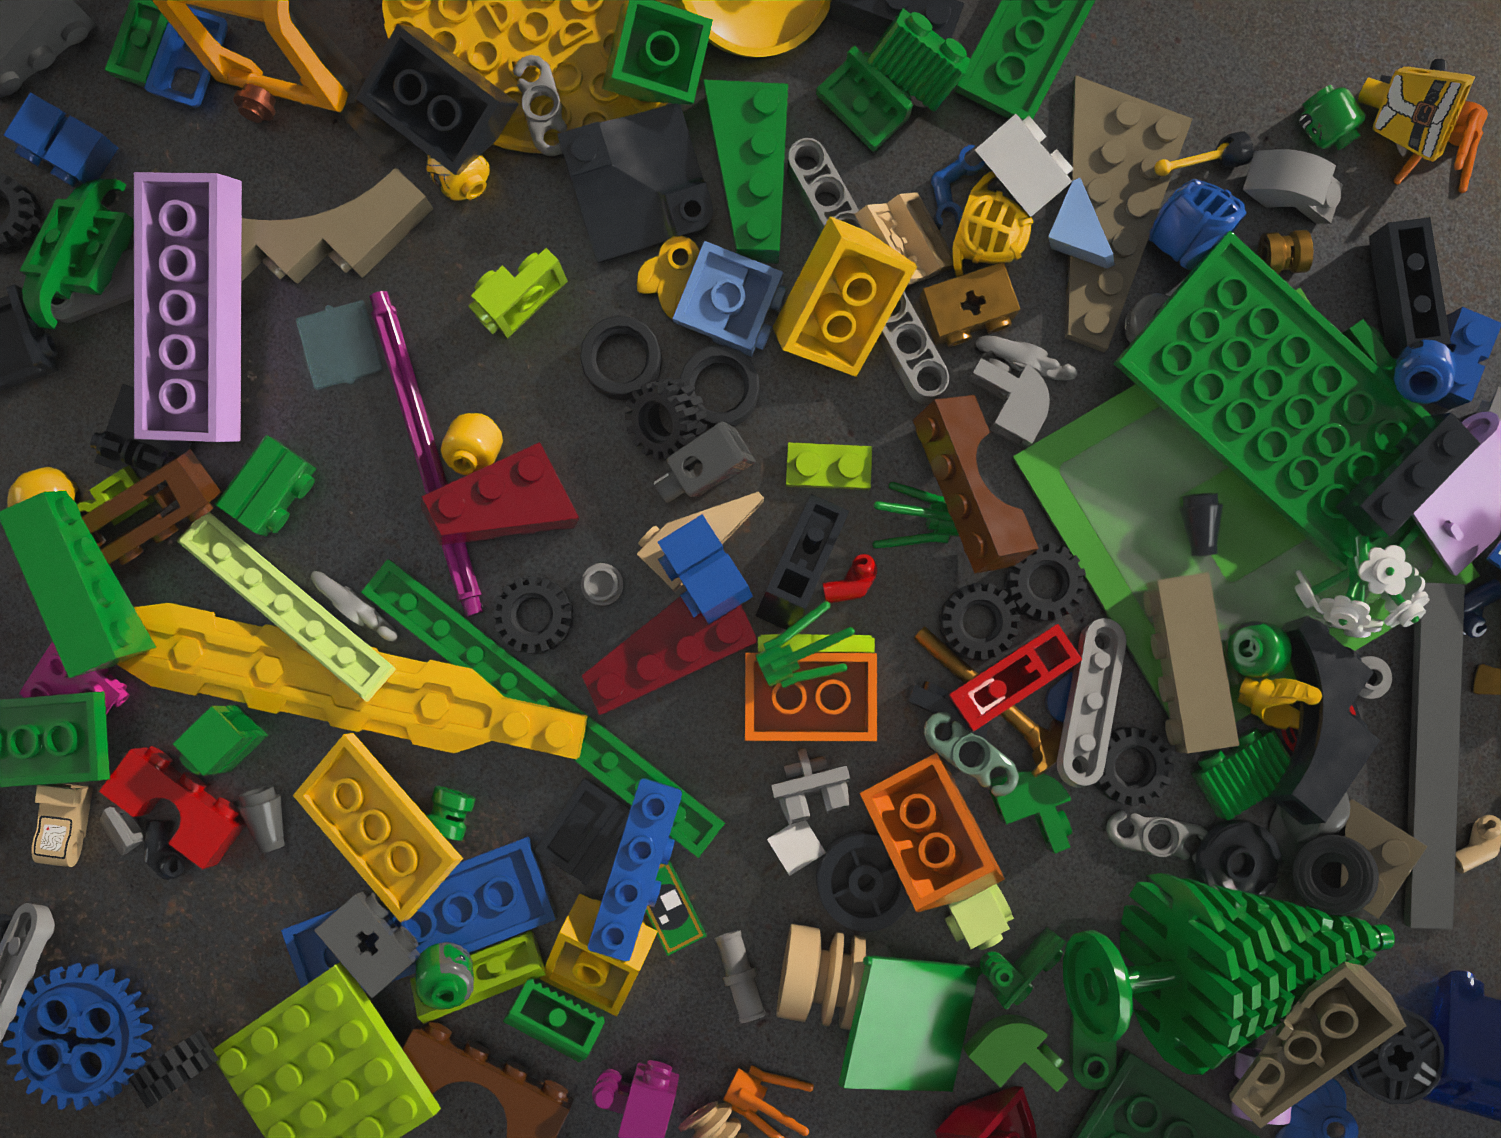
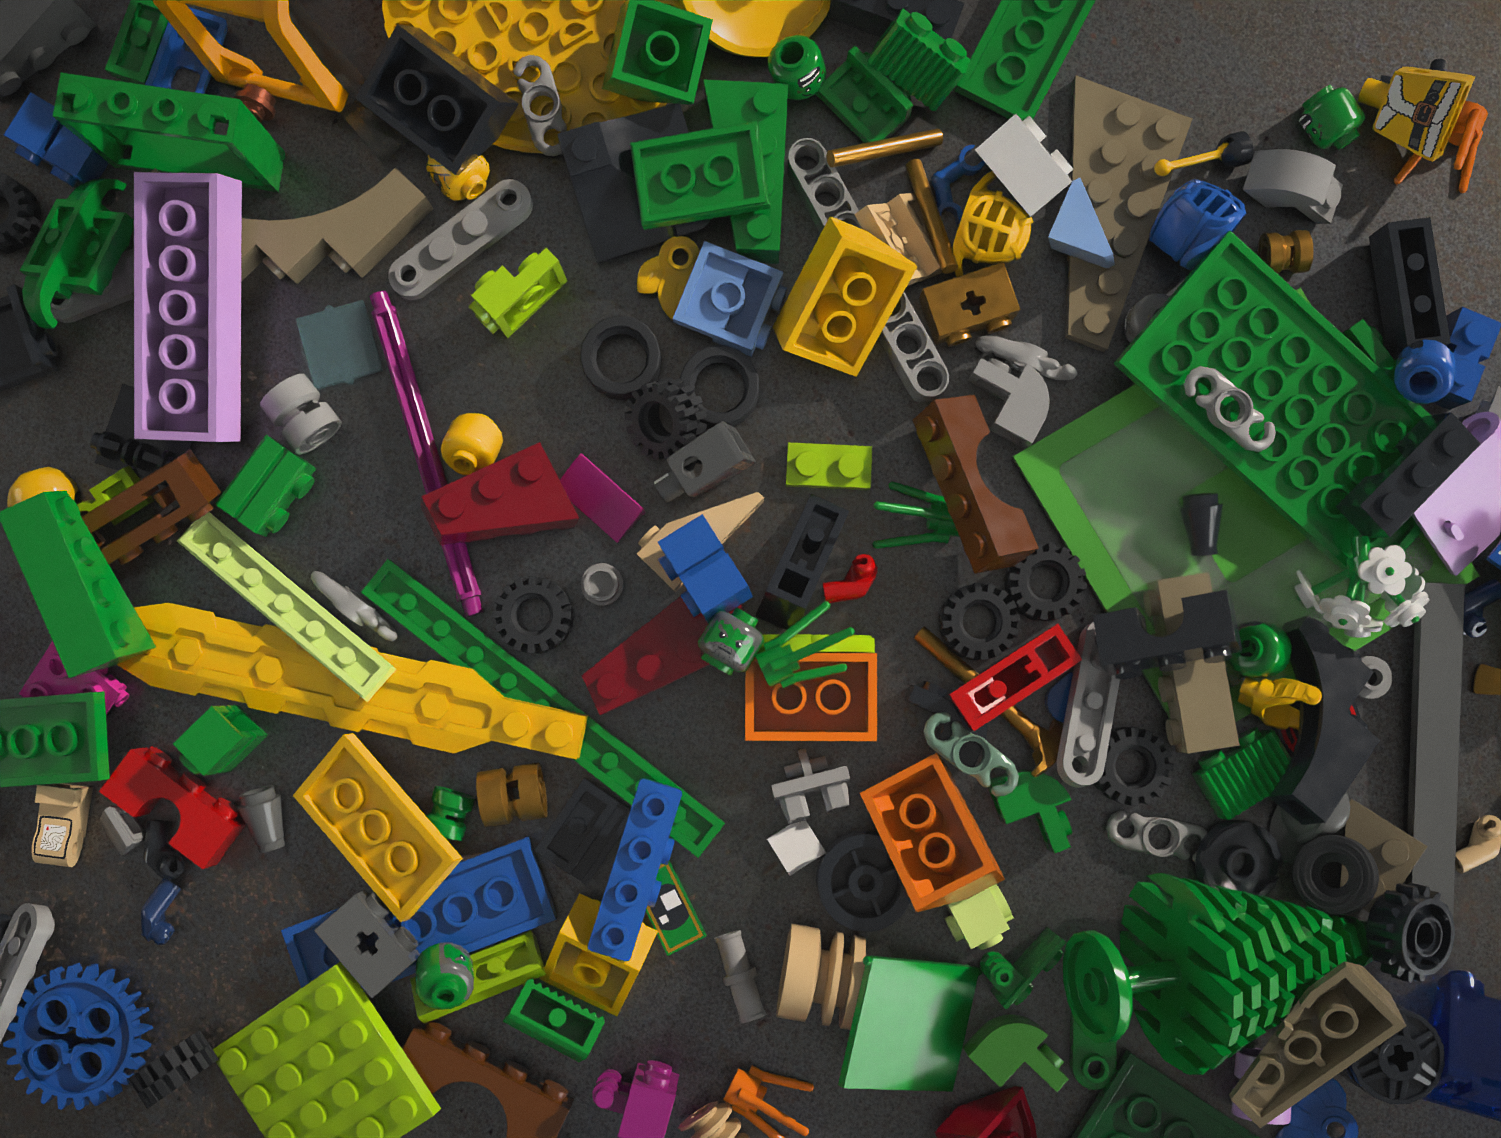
(153, 913): none -> dark blue arm
(169, 130): none -> green window
(297, 409): none -> light grey wheel
(460, 239): none -> light grey plate
(497, 799): none -> pearl gold wheel
(600, 498): none -> dark pink slope
(700, 175): none -> green tile
(731, 641): none -> head
(799, 64): none -> green head
(884, 147): none -> pearl gold bar
(931, 216): none -> pearl gold bar
(1206, 633): none -> black arch
(1222, 388): none -> light grey piece
(1410, 932): none -> black gear

